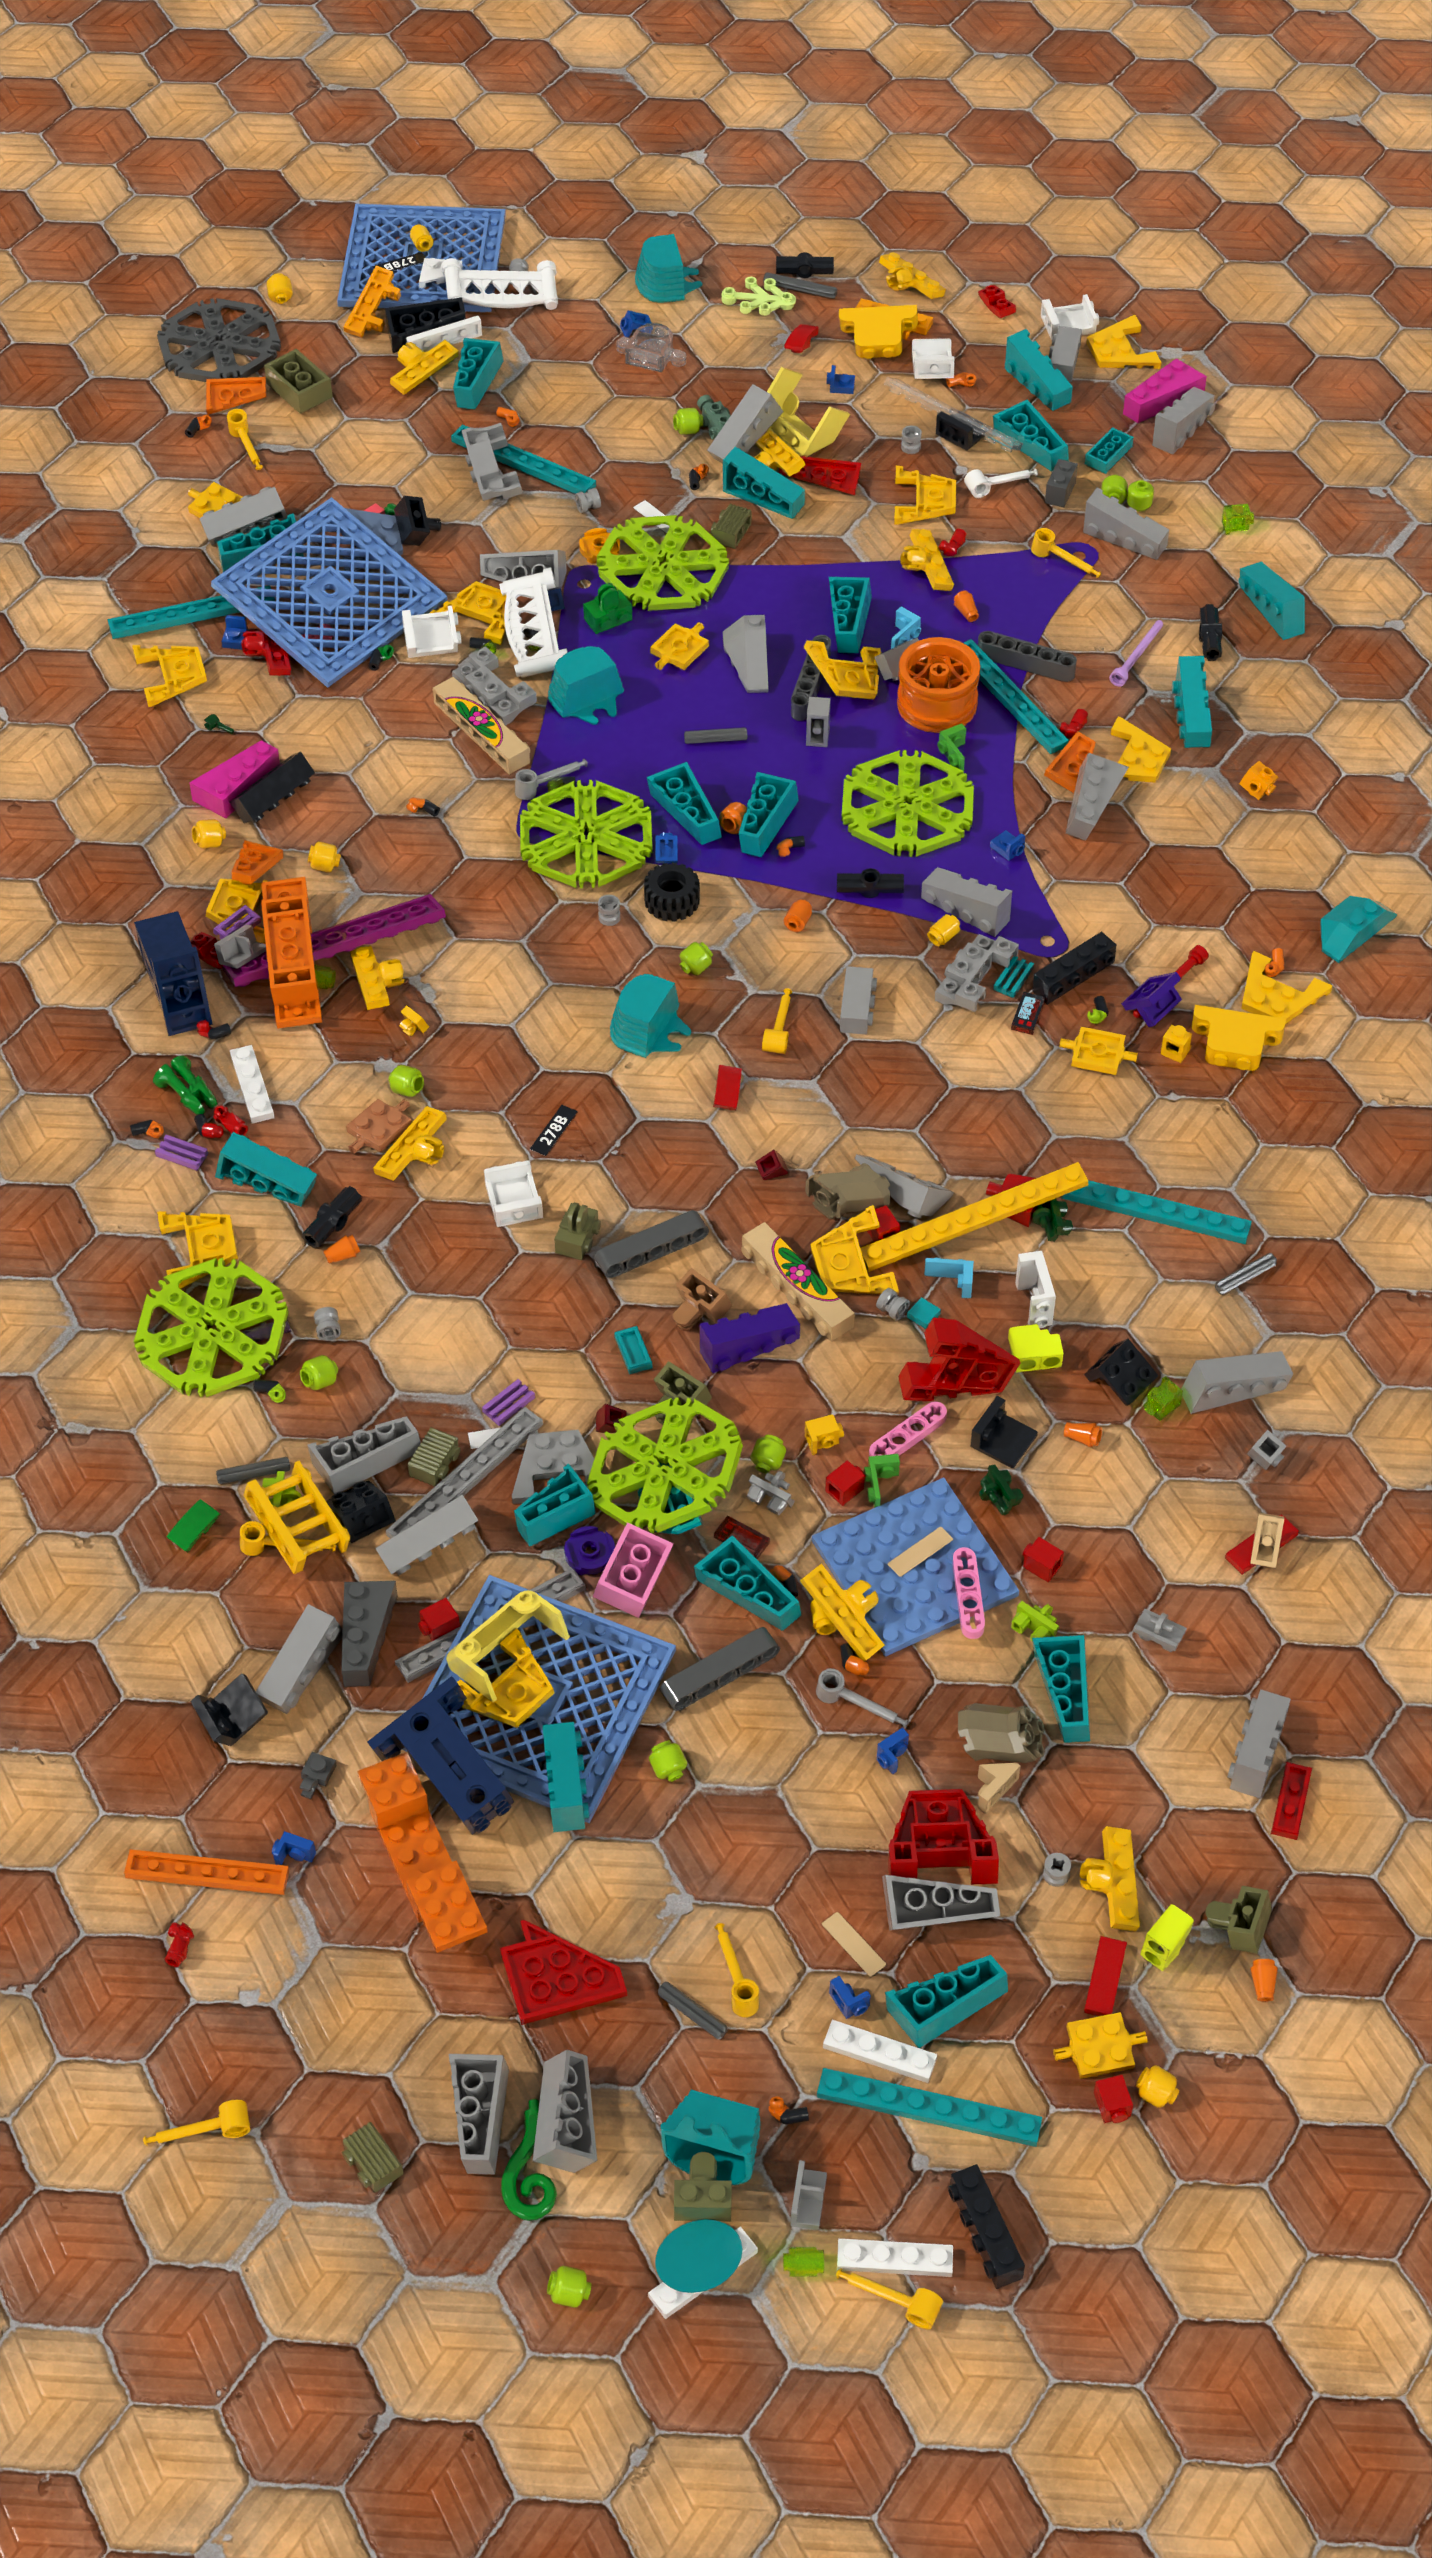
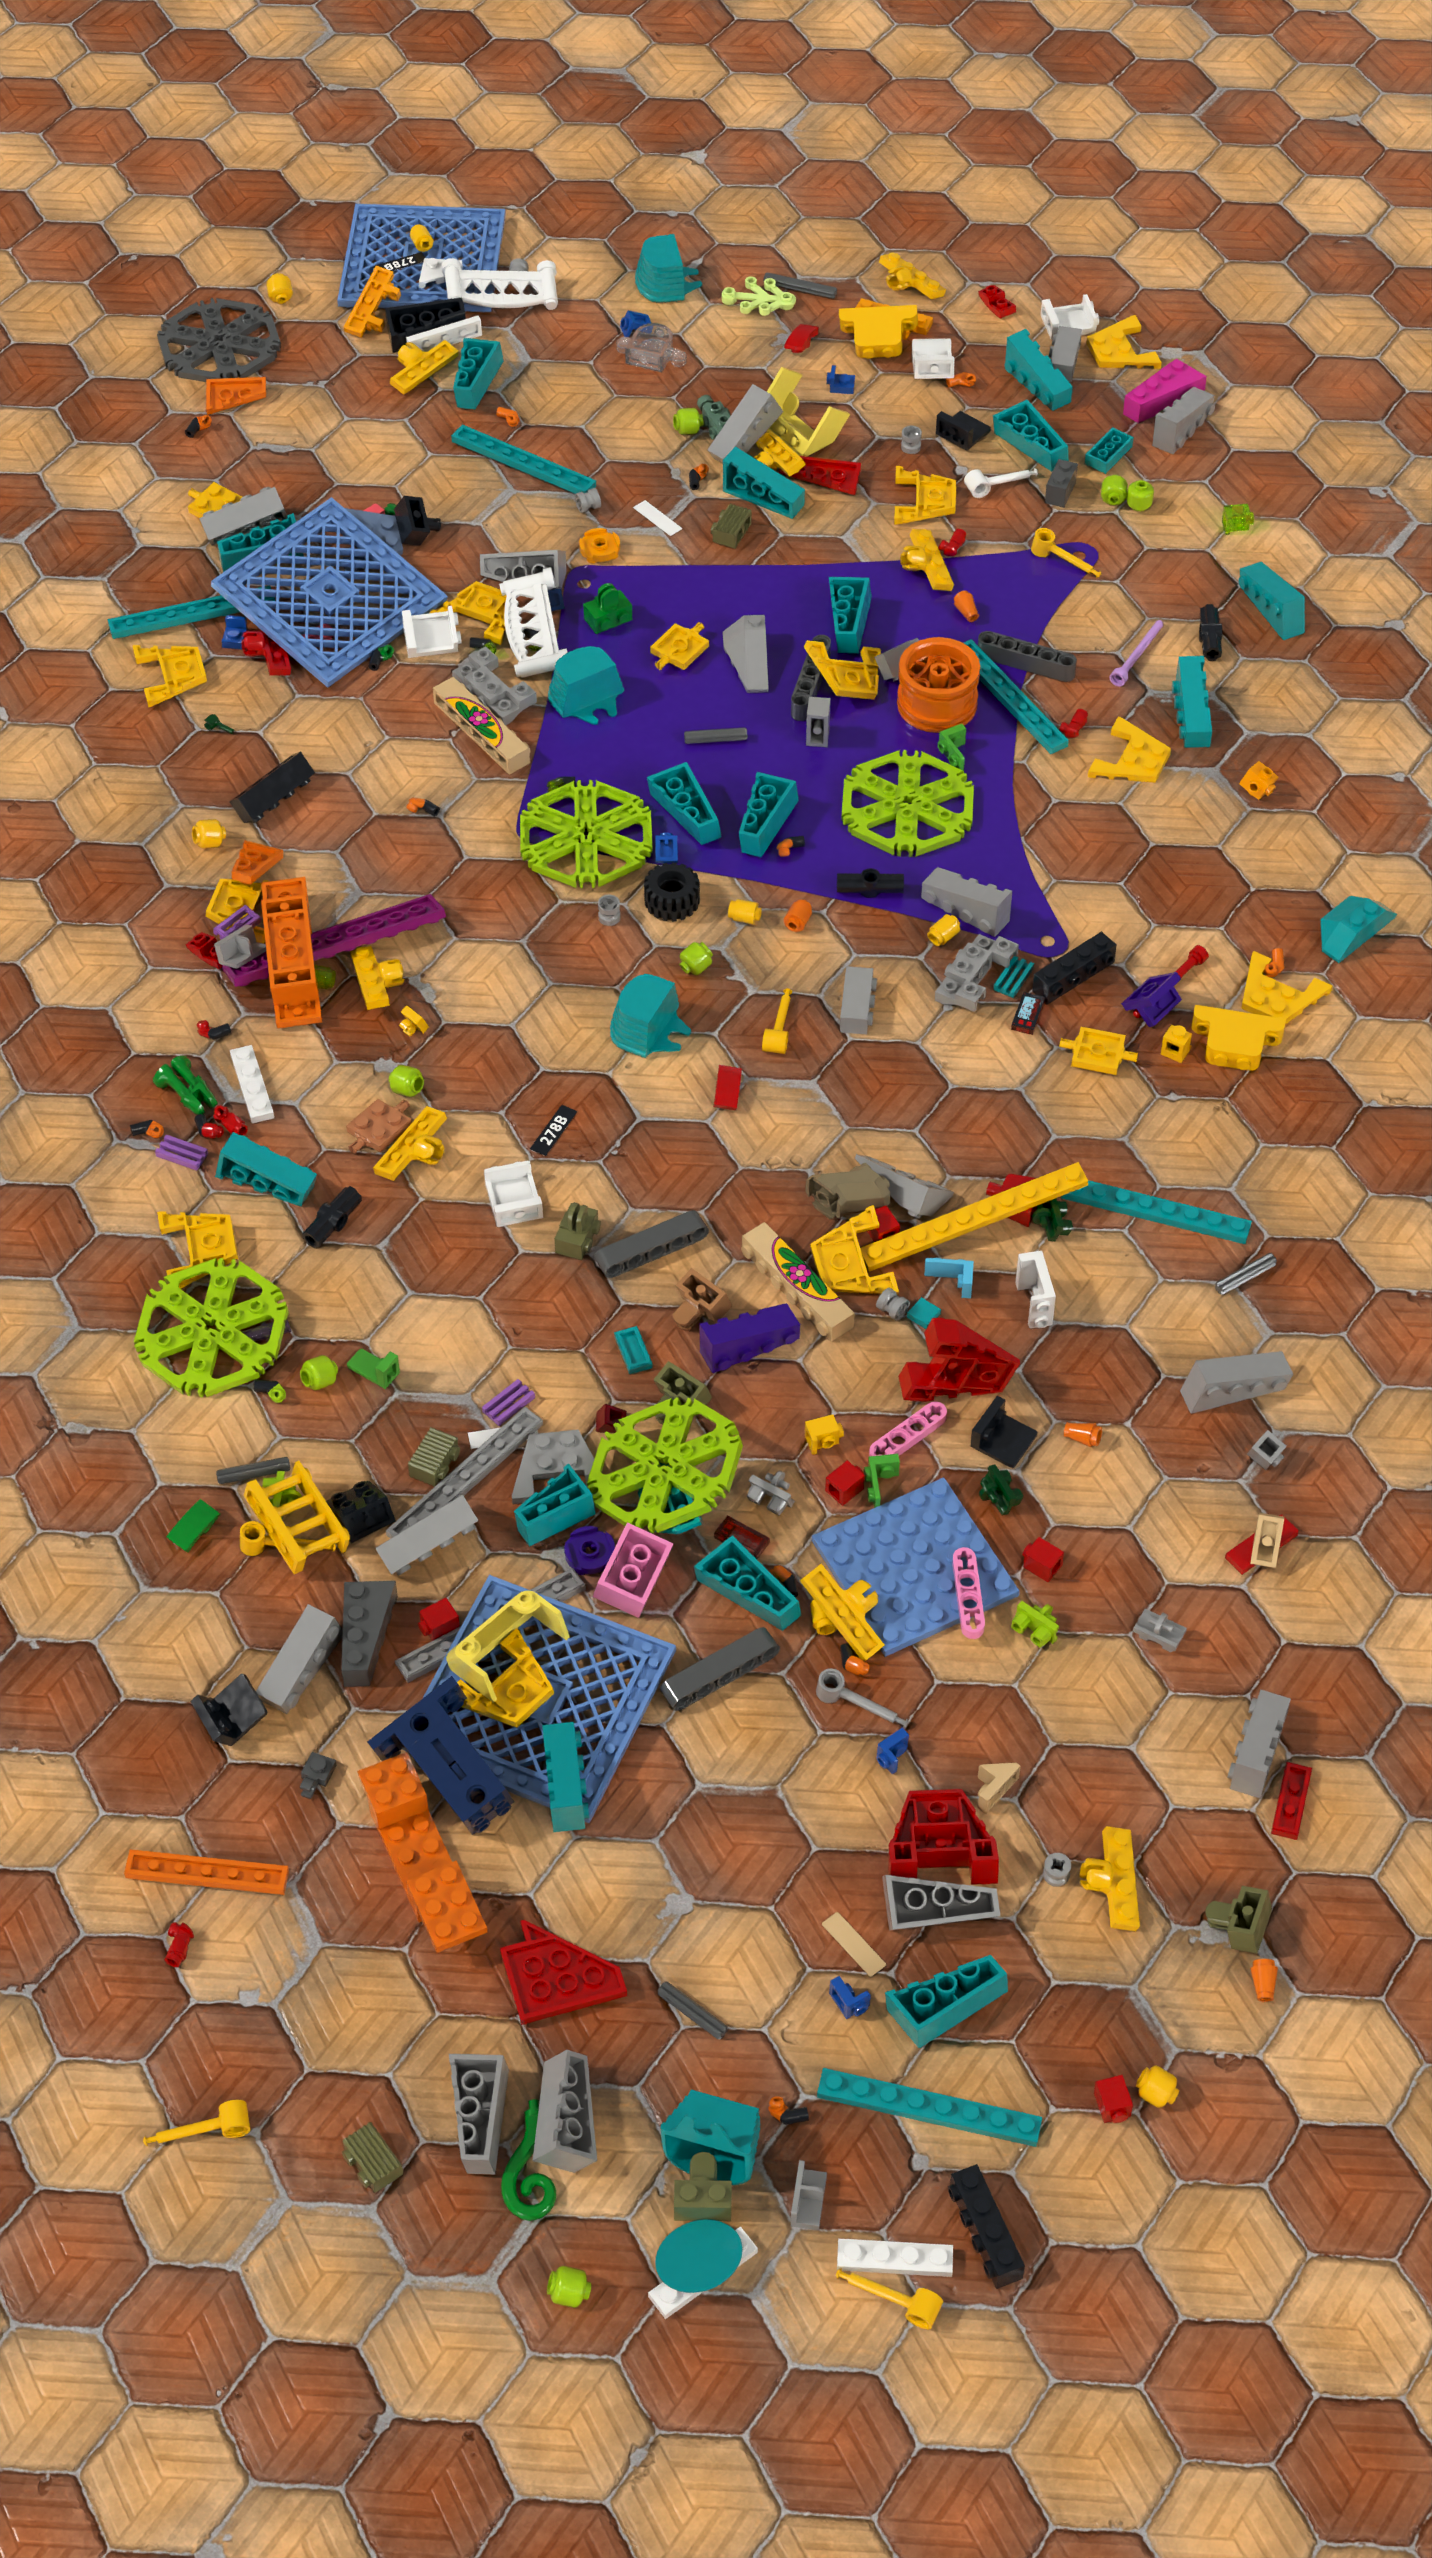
(174, 972): dark blue brick -> none
(232, 777): dark pink wedge -> none
(238, 427): yellow piece -> none
(295, 1846): blue bracket -> none
(298, 381): olive brick -> none
(323, 857): yellow head -> none
(327, 1323): light grey wheel -> none
(342, 1249): orange cone -> none
(364, 1453): light grey wedge -> none
(377, 1370): none -> bright green bracket
(480, 447): light grey bracket -> none
(527, 780): light grey piece -> none
(668, 1761): lime head -> none
(675, 568): lime plate -> none
(732, 817): orange head -> none
(741, 1986): yellow piece -> none
(744, 911): none -> yellow brick
(768, 1453): lime head -> none
(771, 1165): dark red slope -> none
(803, 2261): clear neon green brick -> none
(804, 265): black piece -> none
(880, 2051): white plate -> none
(909, 626): medium azure bracket -> none
(920, 1551): tan sticker -> none
(929, 403): clear plate -> none
(1001, 1733): dark tan brick -> none
(1008, 845): blue bracket -> none
(1035, 1348): neon yellow piece -> none
(1065, 1679): teal wedge -> none
(1066, 765): orange wing -> none
(1093, 790): light grey wedge -> none
(1100, 1012): arm -> none
(1100, 2045): yellow plate -> none
(1105, 1976): red tile -> none
(1123, 526): light grey wedge -> none
(1123, 1371): black bracket -> none
(1163, 1399): clear neon green brick -> none
(1170, 1932): neon yellow piece -> none

